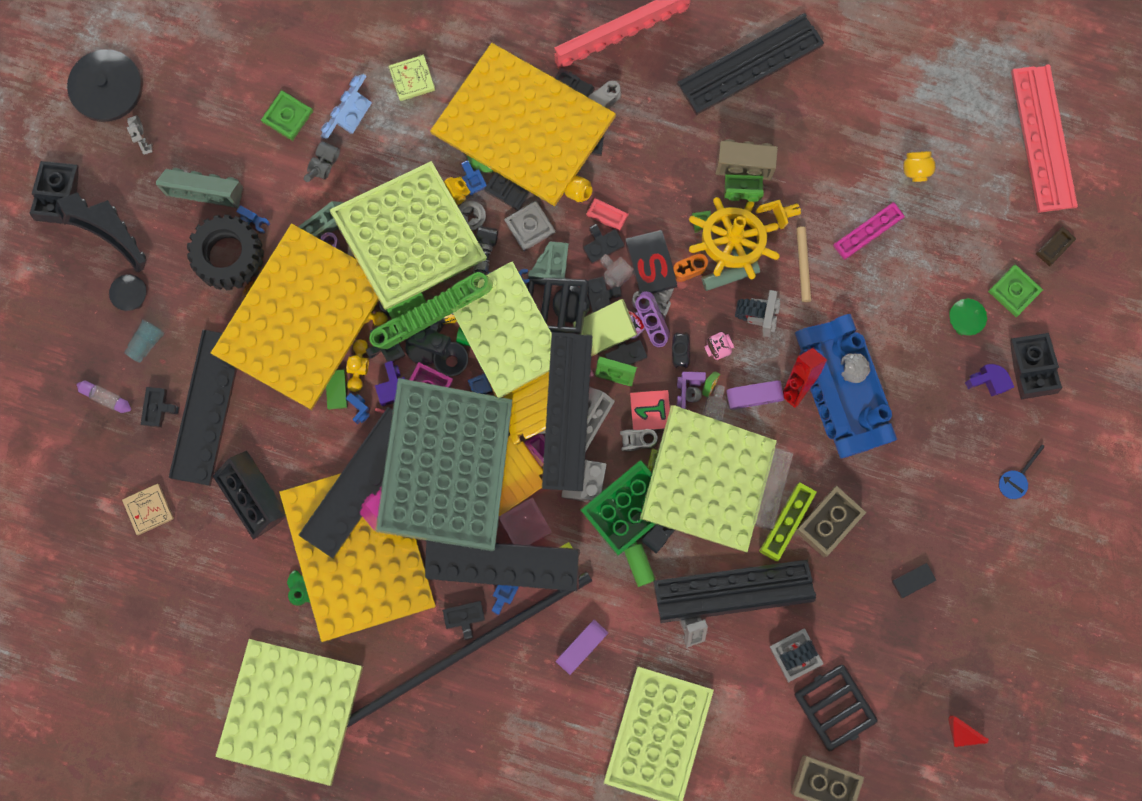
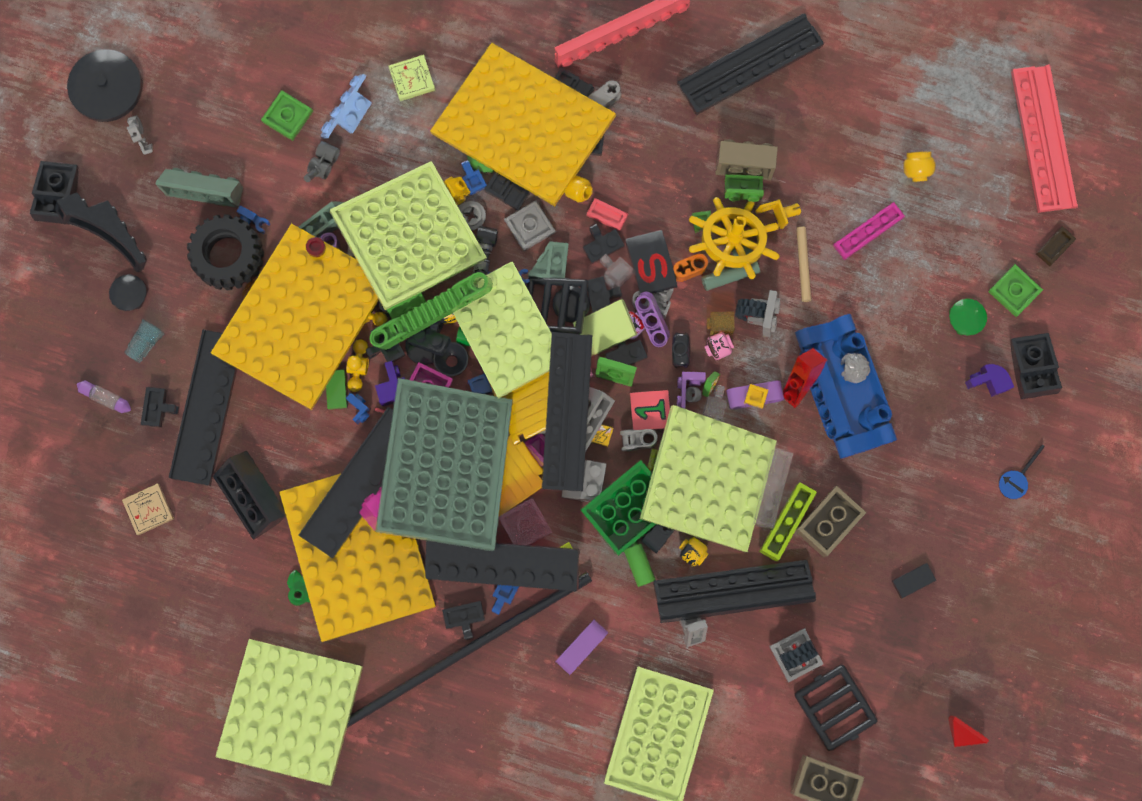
(315, 247): none -> dark red tile
(603, 435): none -> tile
(693, 551): none -> yellow head
(721, 322): none -> clear yellow brick
(756, 396): none -> yellow tile

